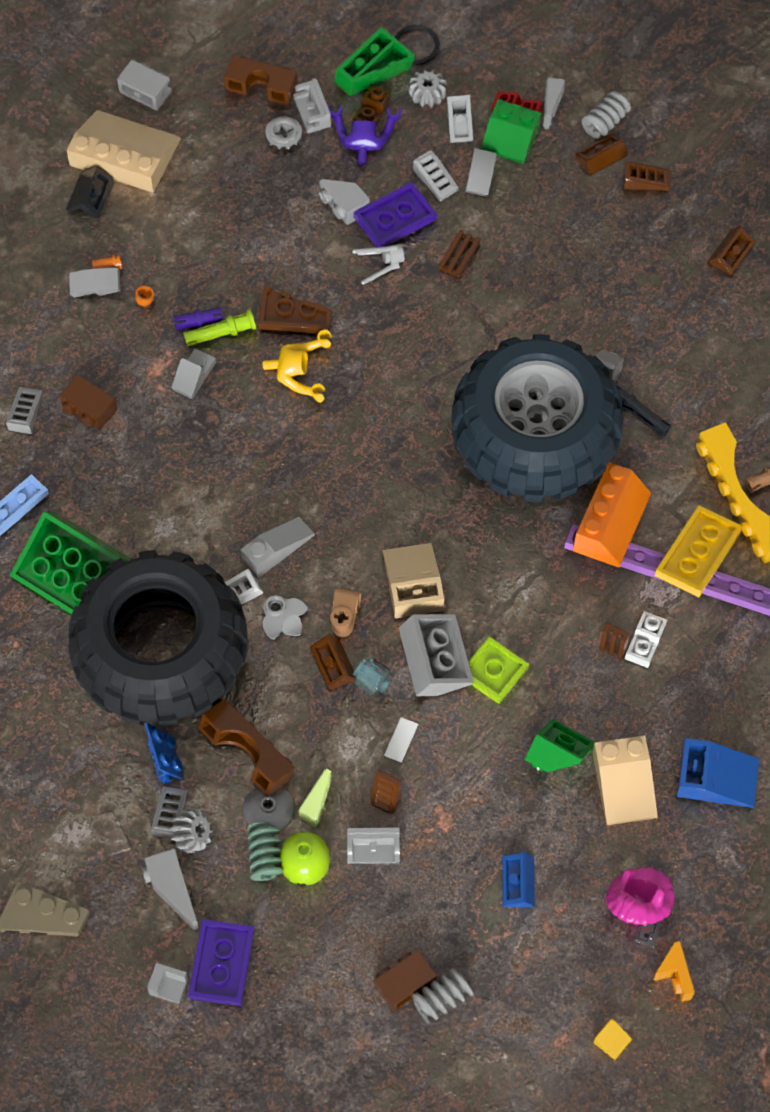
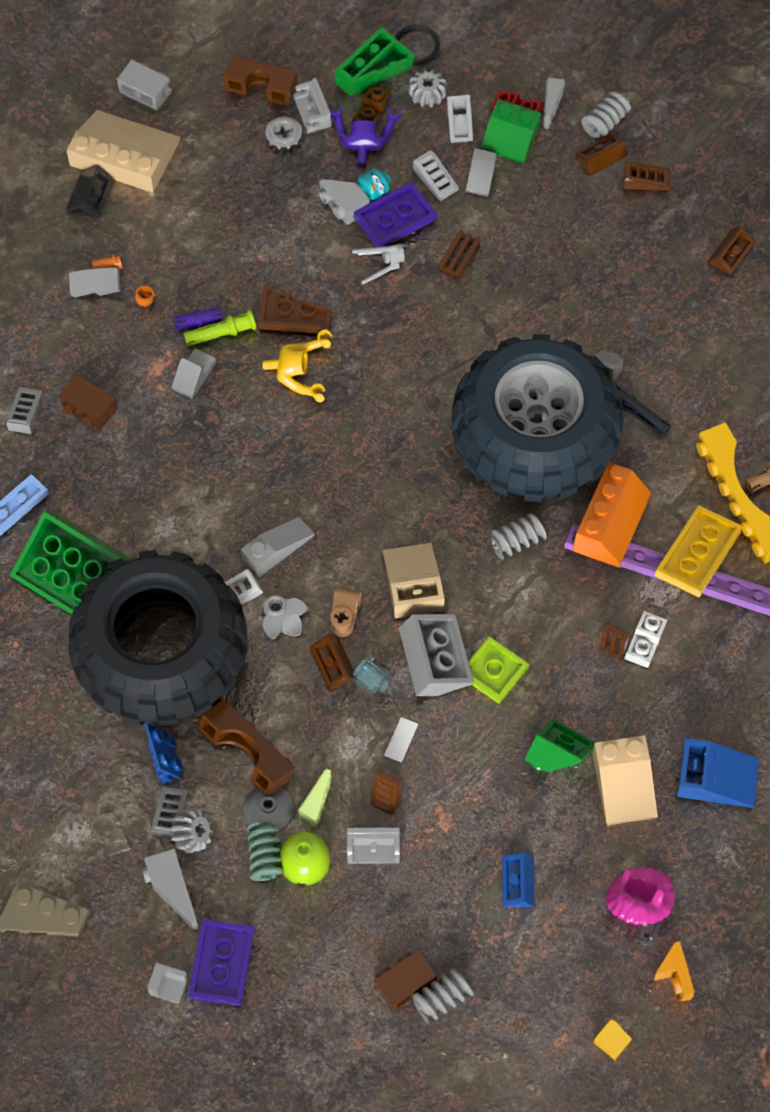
(374, 184): none -> teal head
(516, 534): none -> light grey piece

